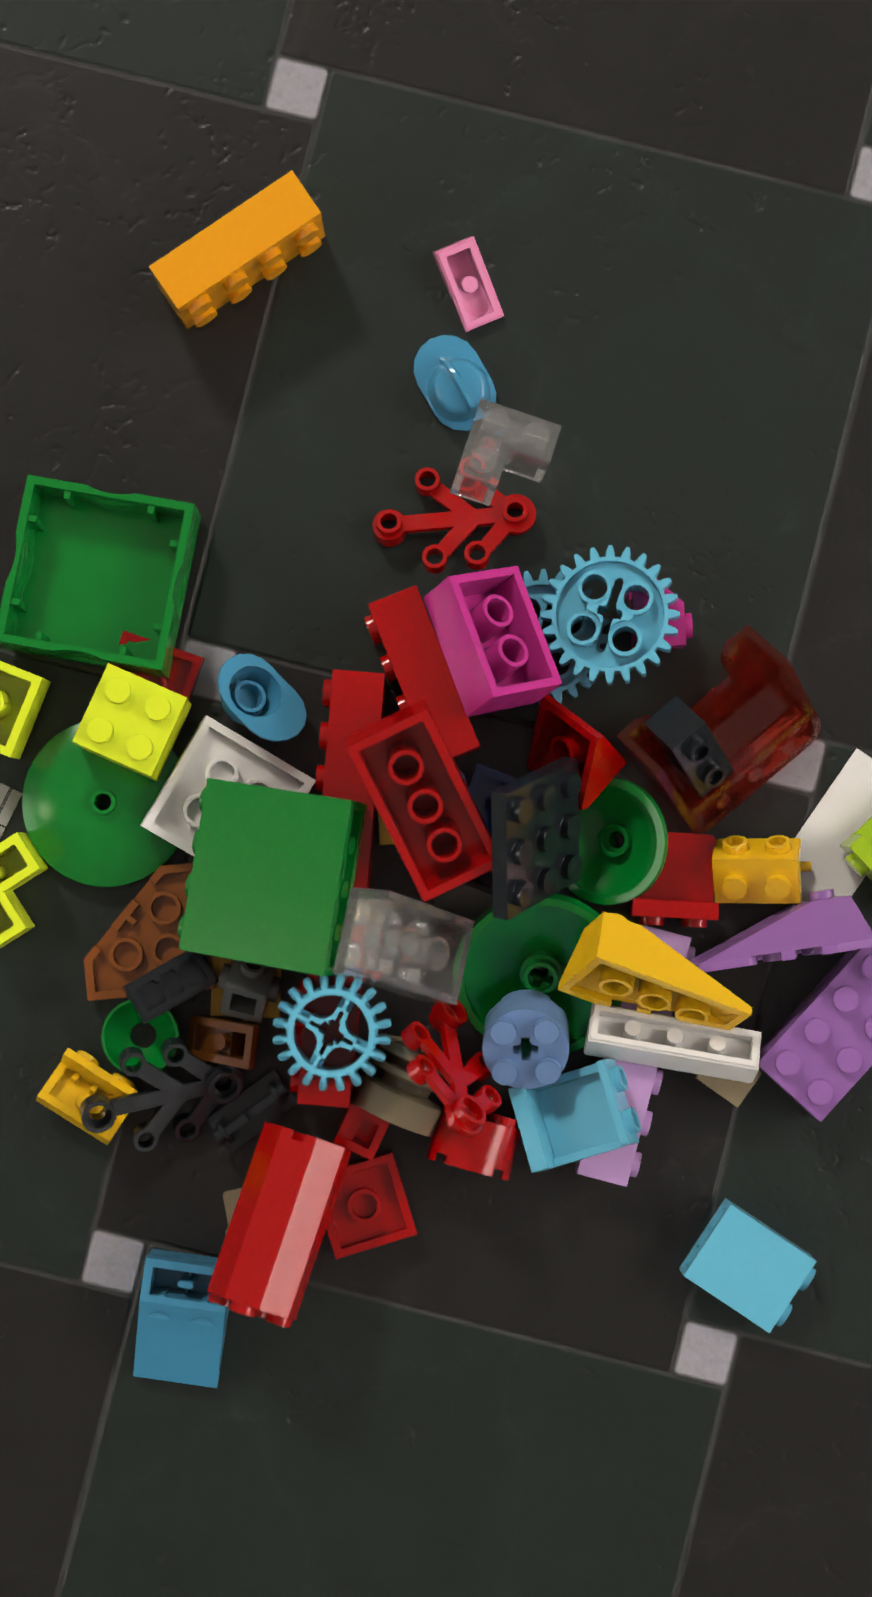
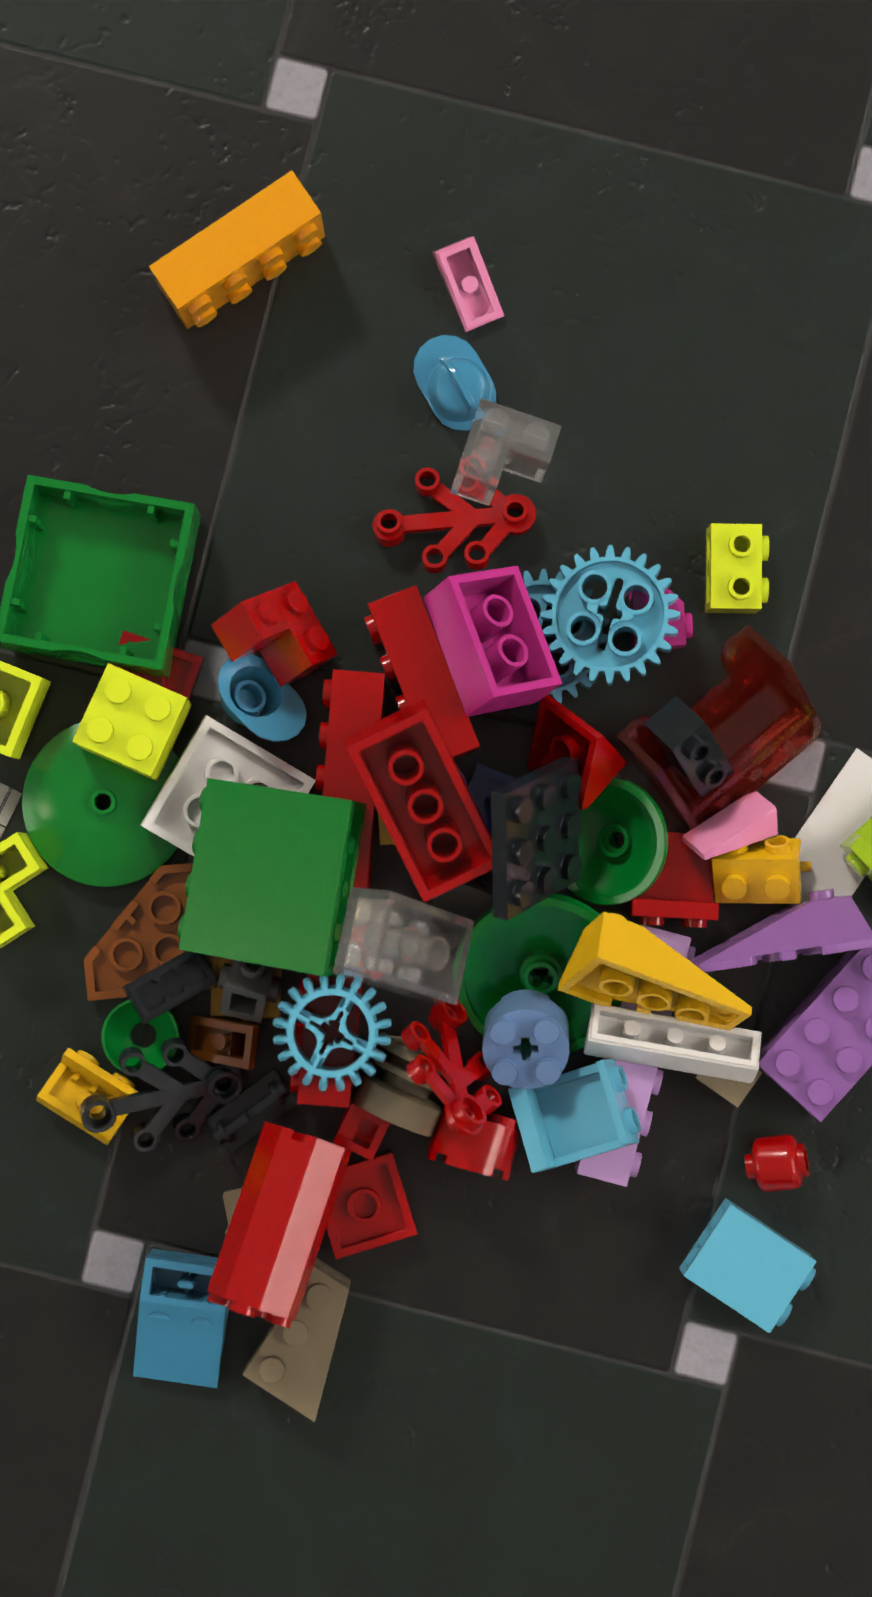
(281, 629): none -> red brick
(297, 1359): none -> dark tan wedge
(734, 827): none -> bright pink slope
(735, 568): none -> neon yellow brick
(777, 1163): none -> red head

